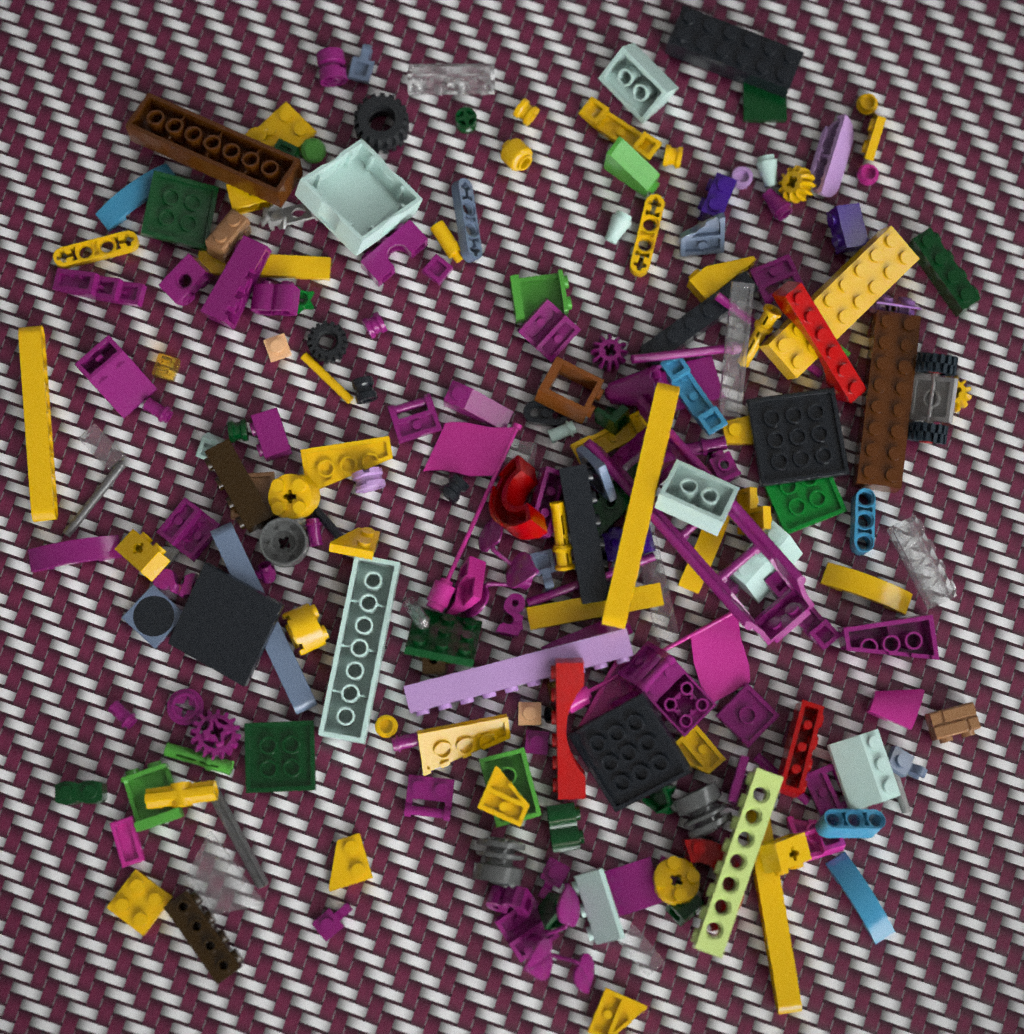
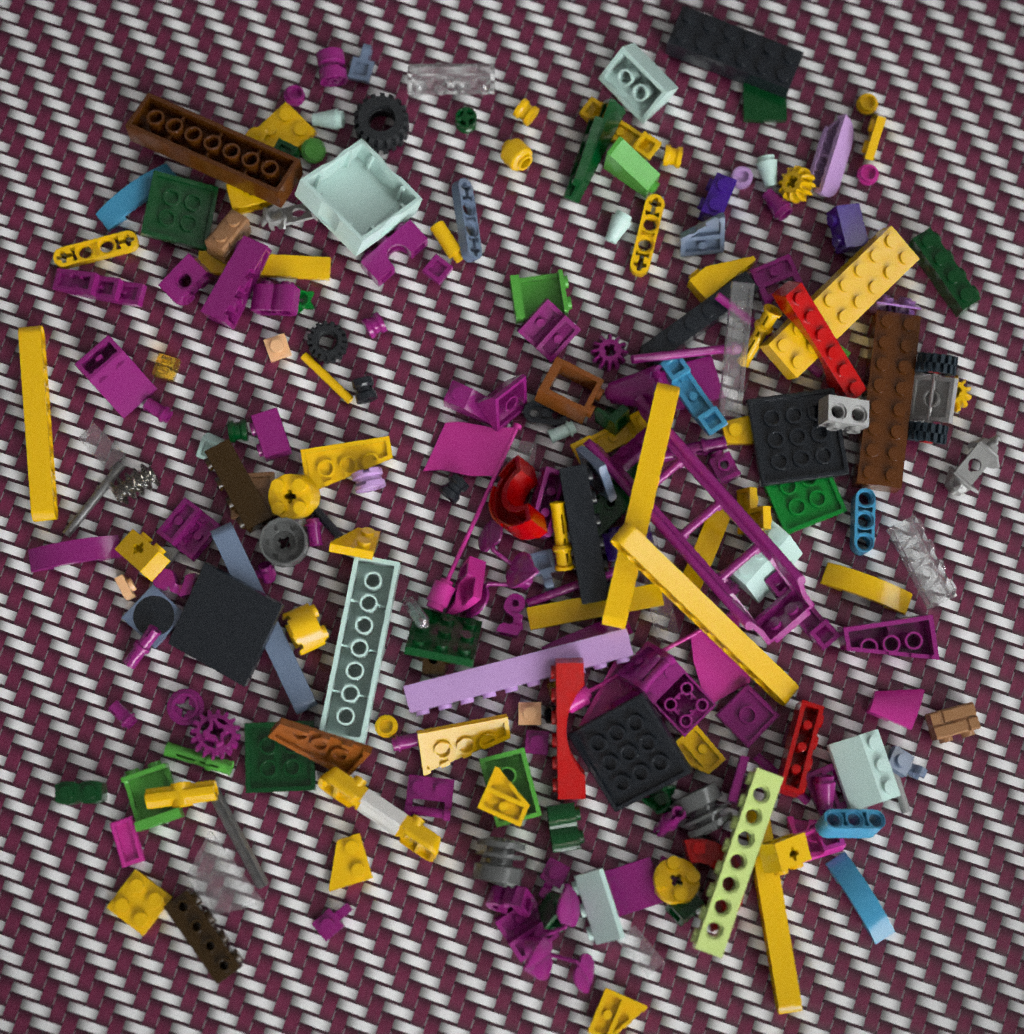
(126, 587): none -> light nougat plate
(134, 484): none -> clear smoke piece
(142, 646): none -> magenta pin
(294, 95): none -> magenta plate
(320, 746): none -> dark orange wing
(329, 119): none -> light aqua cone
(354, 793): none -> yellow piece
(417, 424): magenta plate -> none
(505, 402): none -> magenta slope
(592, 148): none -> dark green wedge
(669, 821): none -> magenta pin
(696, 497): light aqua slope -> none
(704, 613): none -> yellow beam
(825, 790): none -> magenta cone
(843, 409): none -> light grey brick
(961, 479): none -> light grey piece

